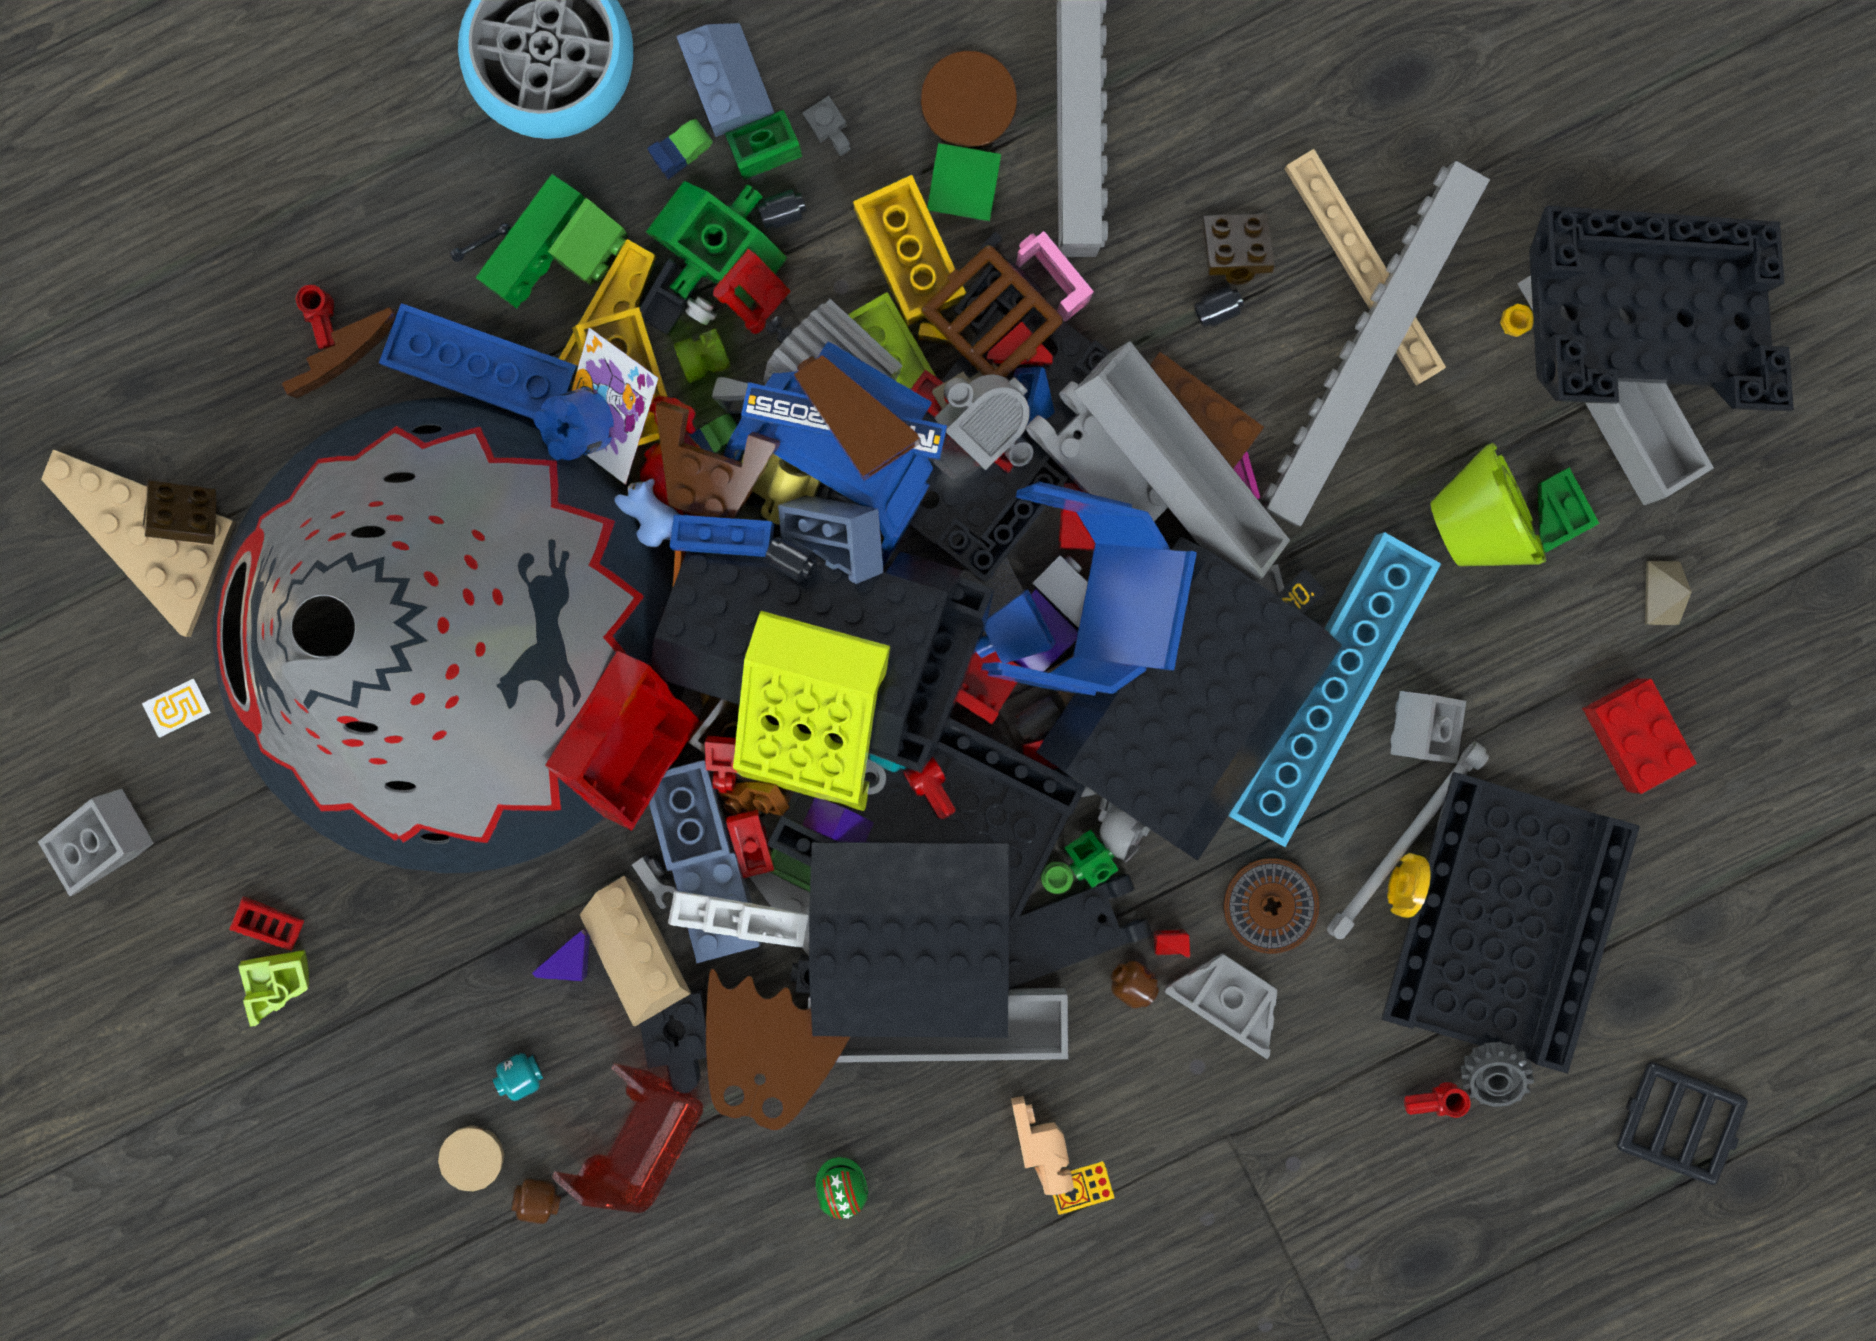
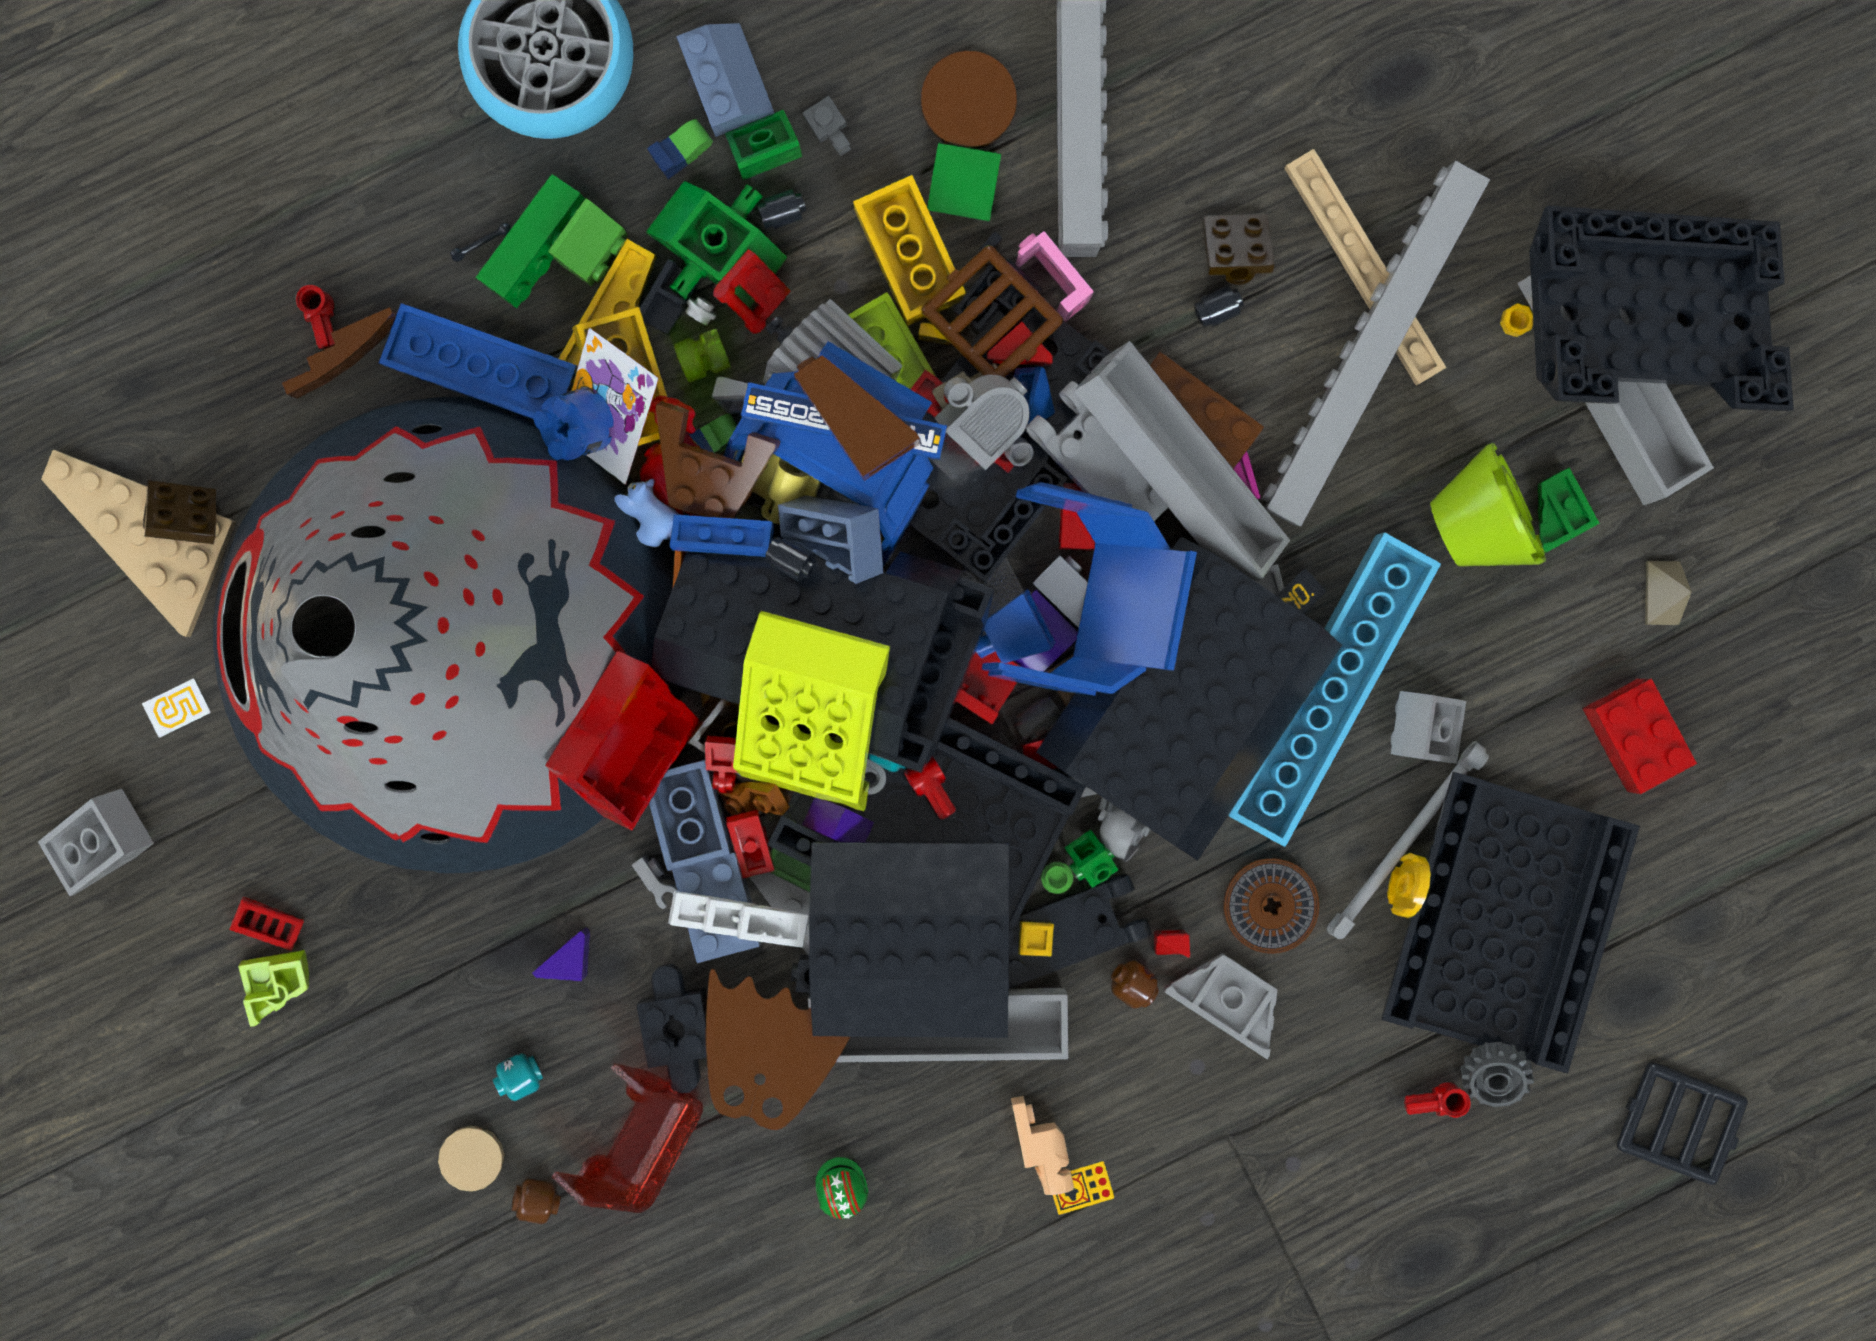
(633, 950): tan slope -> none
(1035, 938): none -> yellow tile

